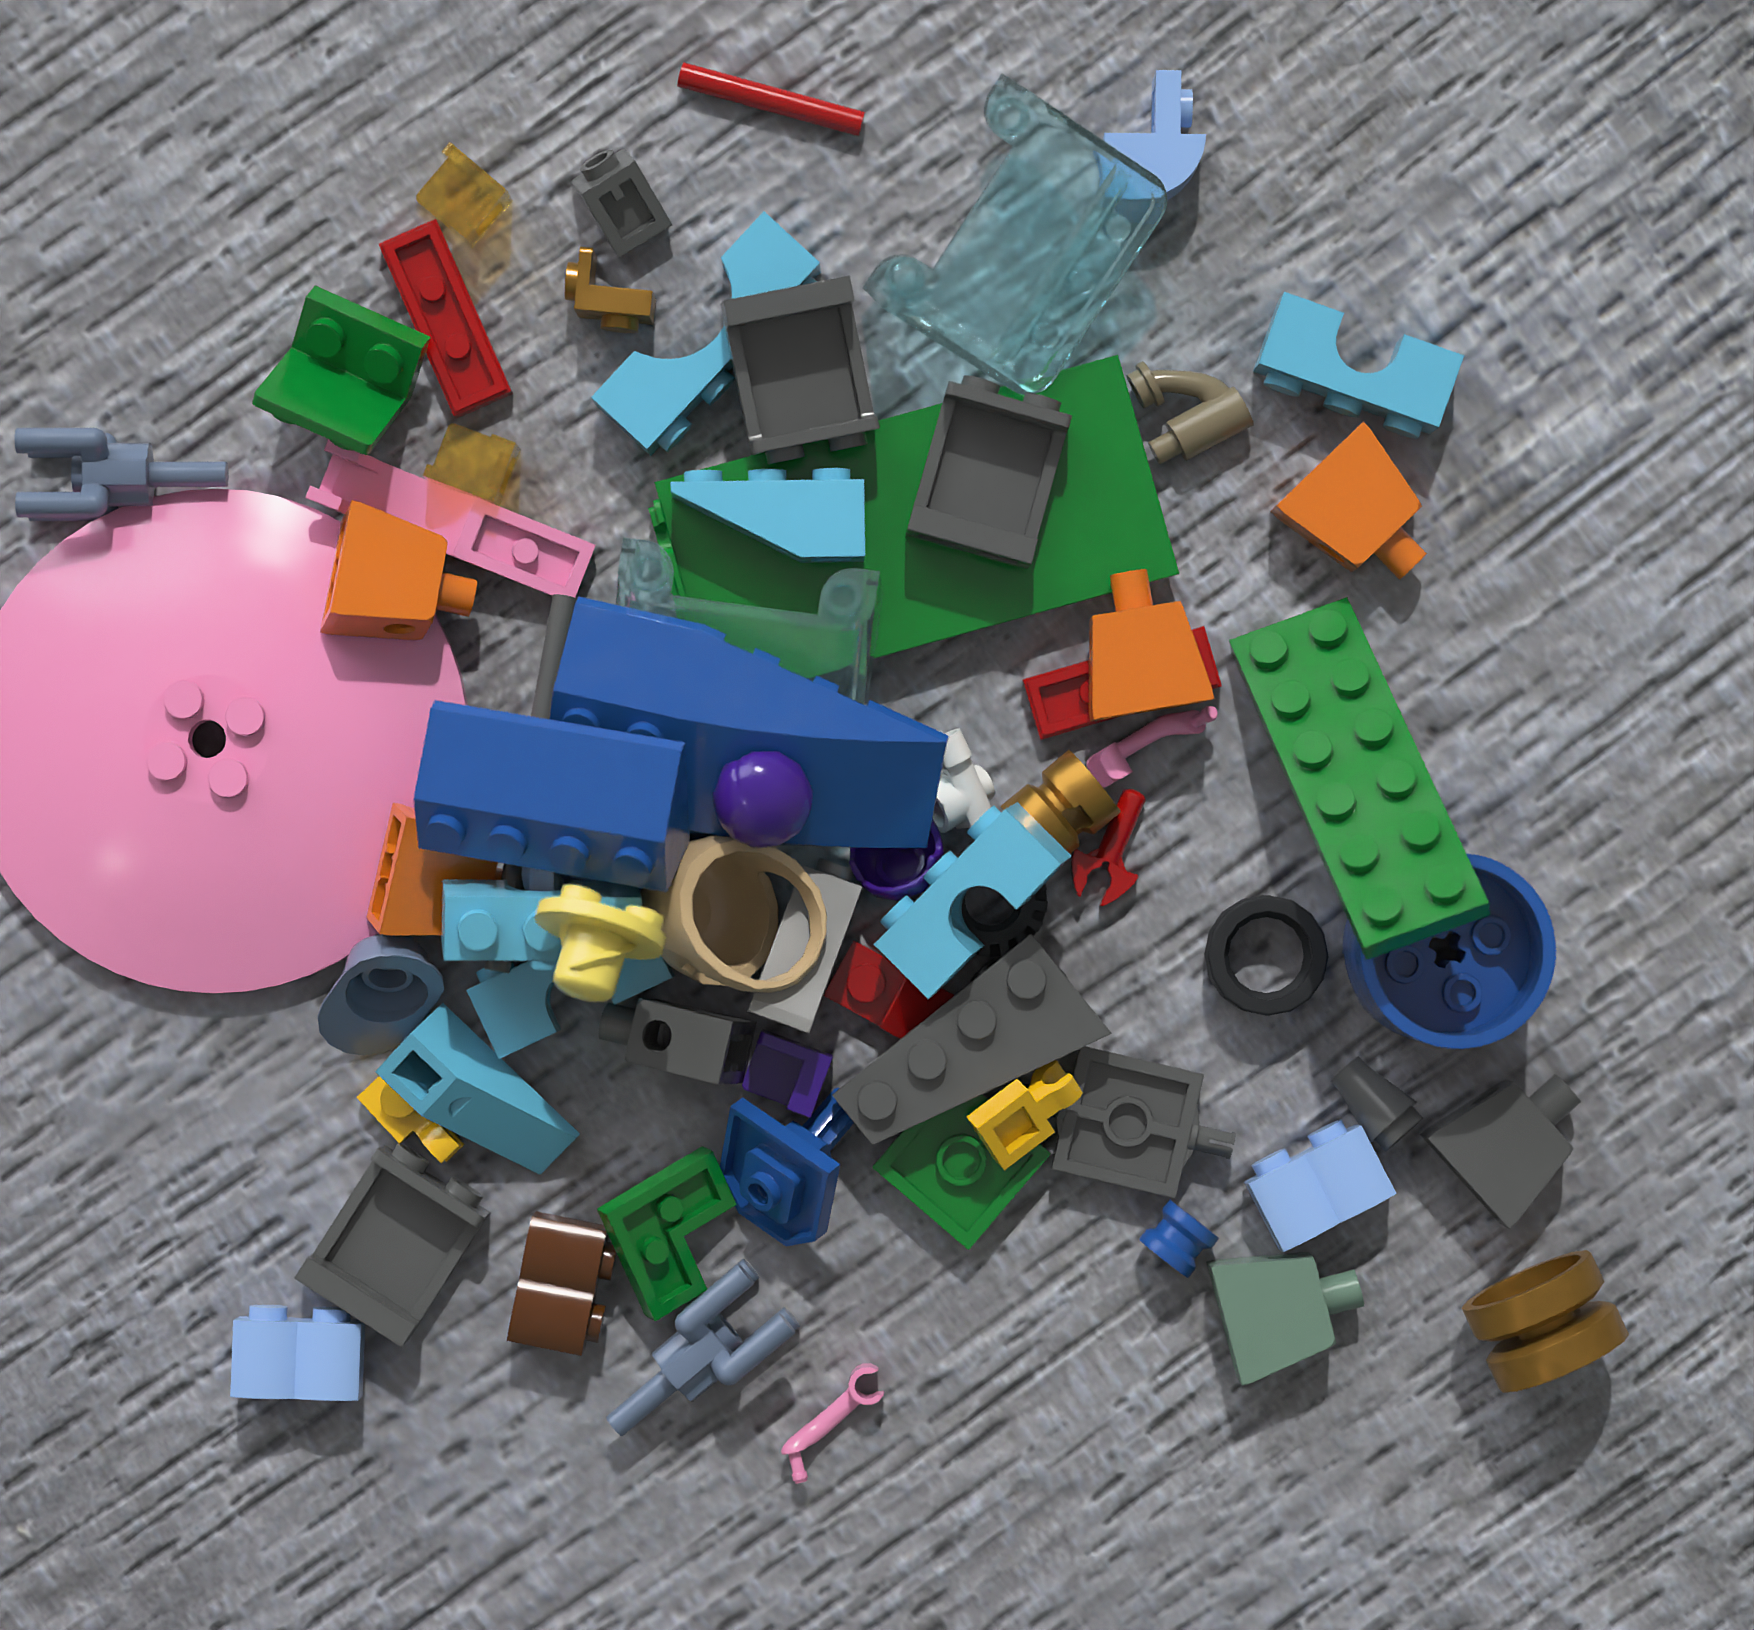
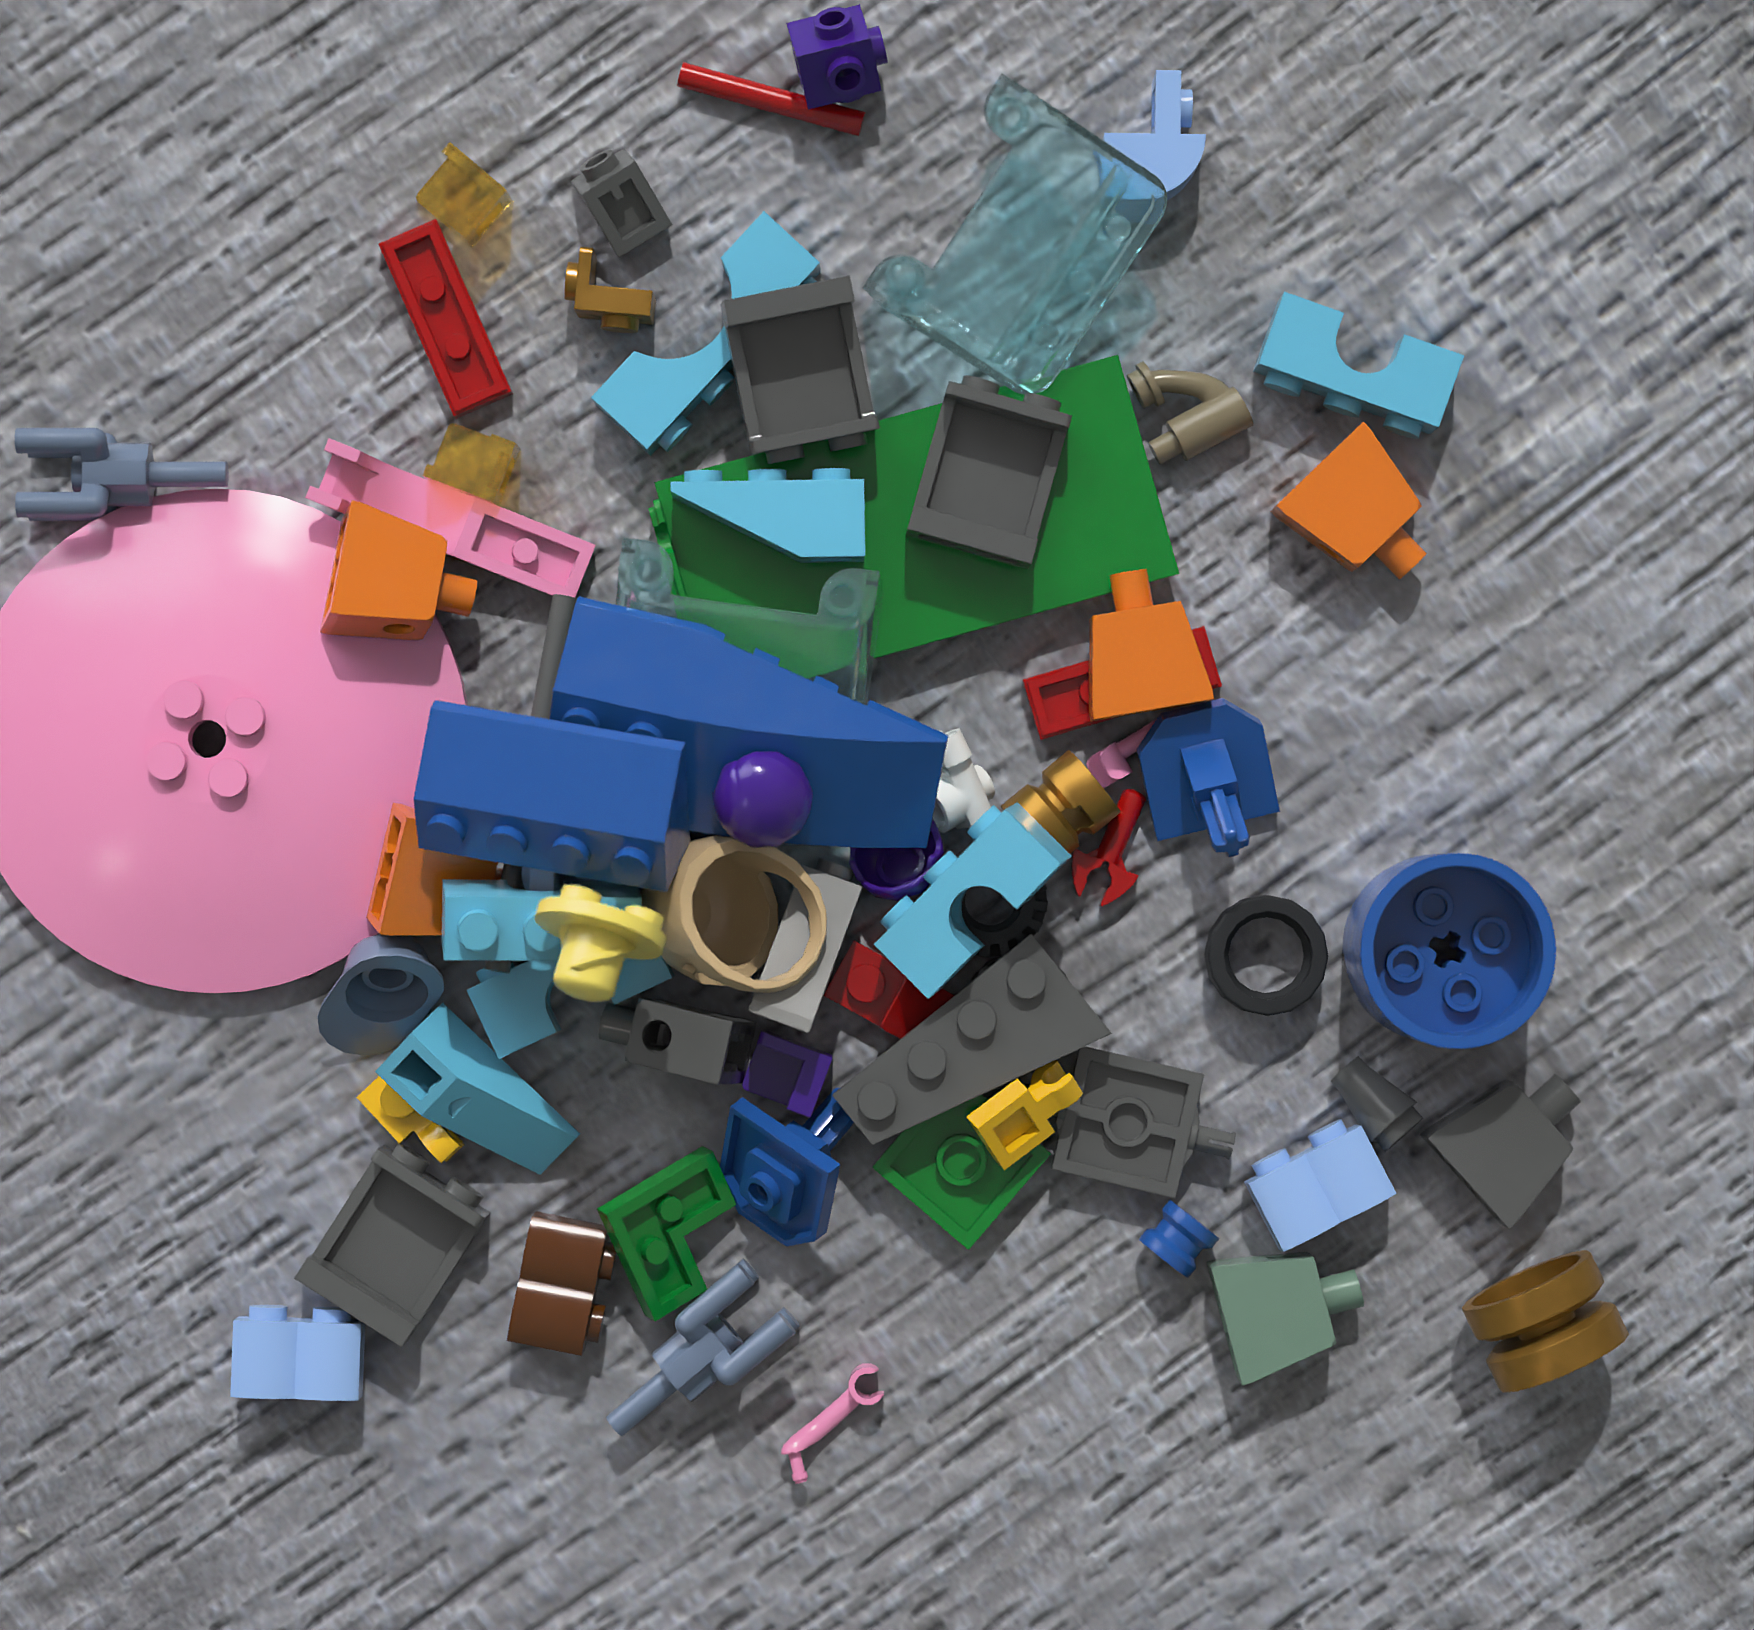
(344, 372): green bracket -> none
(836, 56): none -> dark purple brick
(1207, 773): none -> blue piece
(1358, 779): green plate -> none

